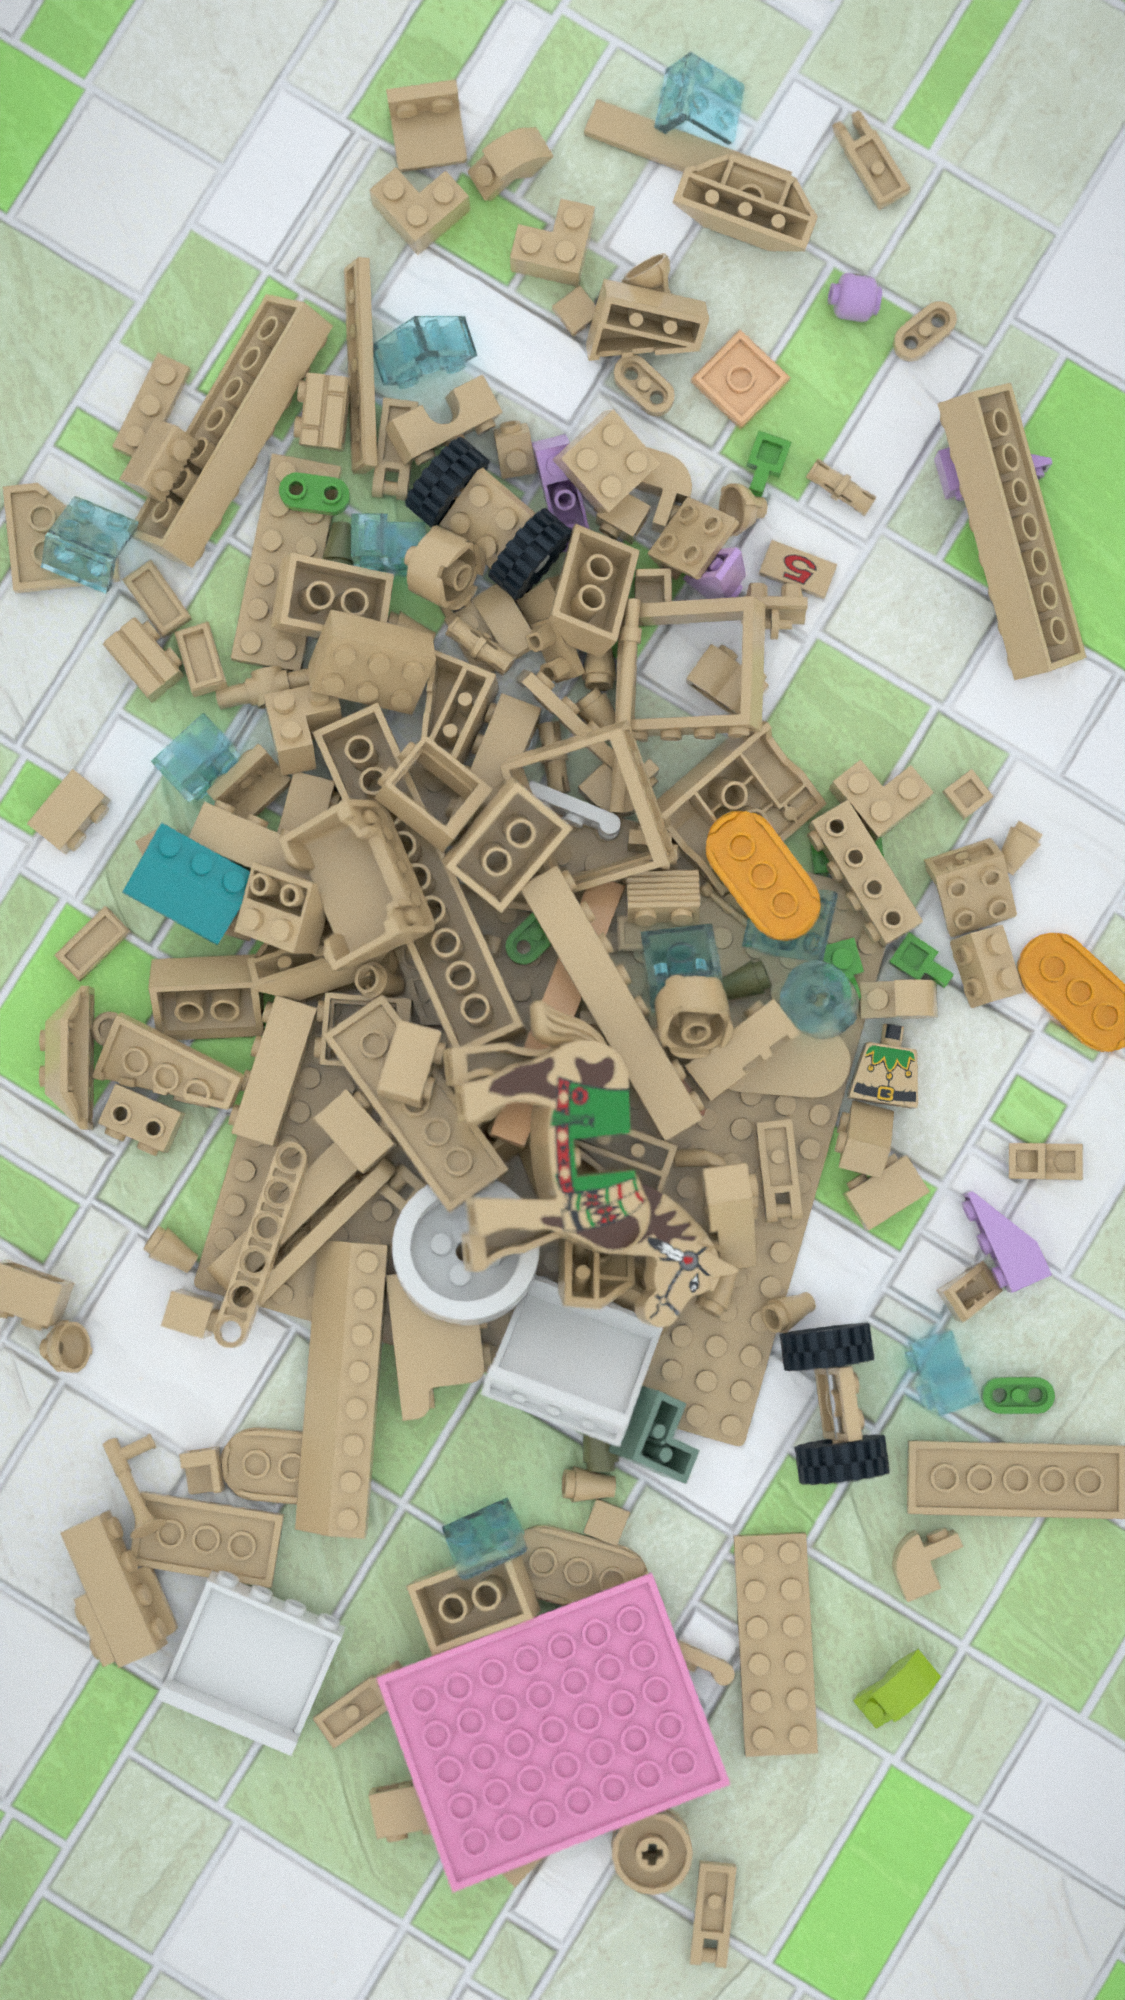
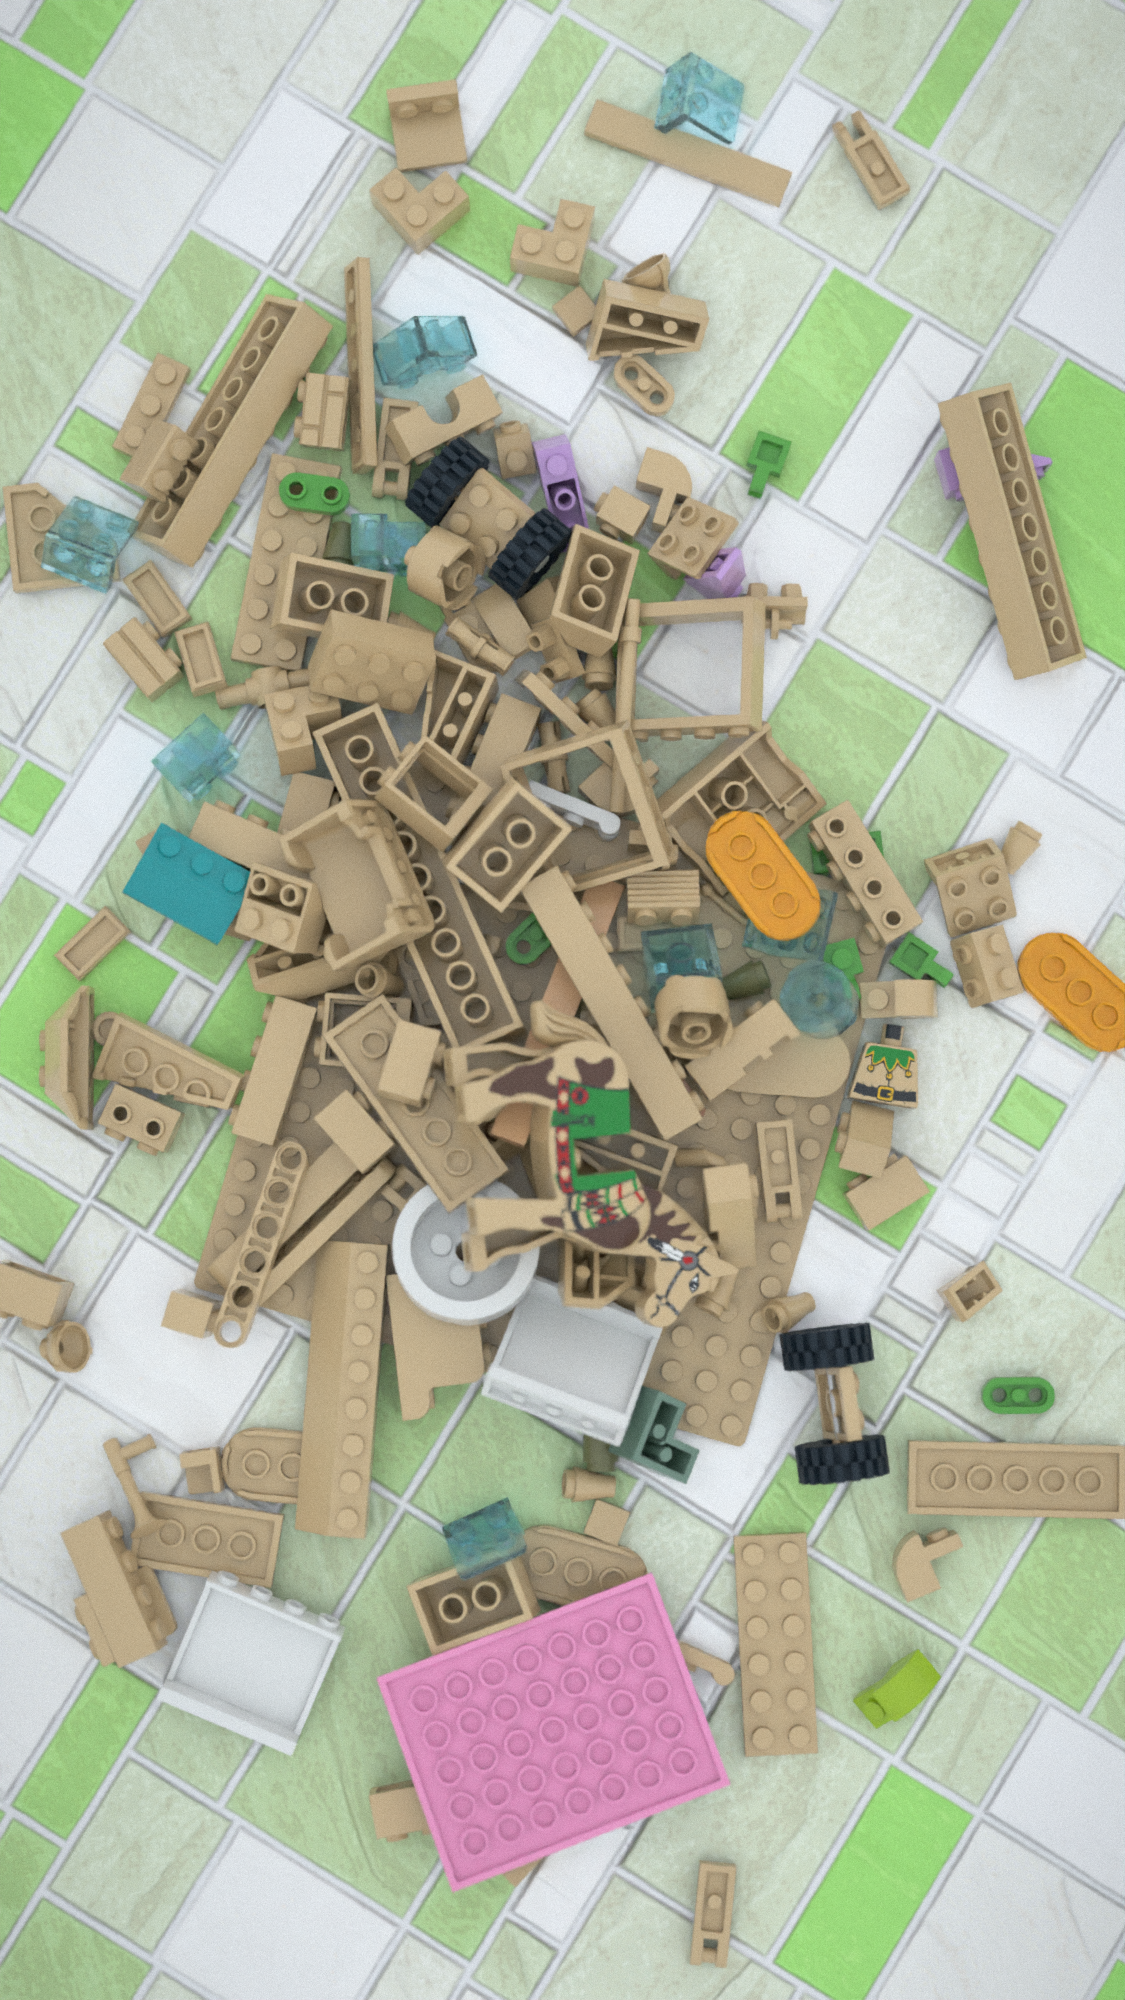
(70, 812): tan brick -> none
(170, 1249): tan cone -> none
(205, 998): tan slope -> none
(250, 783): tan bracket -> none
(353, 1709): tan hinge -> none
(509, 158): tan brick -> none
(606, 461): tan brick -> none
(653, 585): tan panel -> none
(658, 1869): tan wheel -> none
(719, 678): tan brick -> none
(740, 379): light nougat tile -> none
(742, 504): tan piece -> none
(747, 203): tan wedge -> none
(795, 566): tan tile -> none
(841, 487): tan pin -> none
(855, 297): lavender head -> none
(881, 806): tan brick -> none
(923, 331): tan plate -> none
(943, 1376): clear light blue brick -> none
(967, 794): tan plate -> none
(1012, 1250): lavender slope -> none
(1045, 1161): tan slope -> none

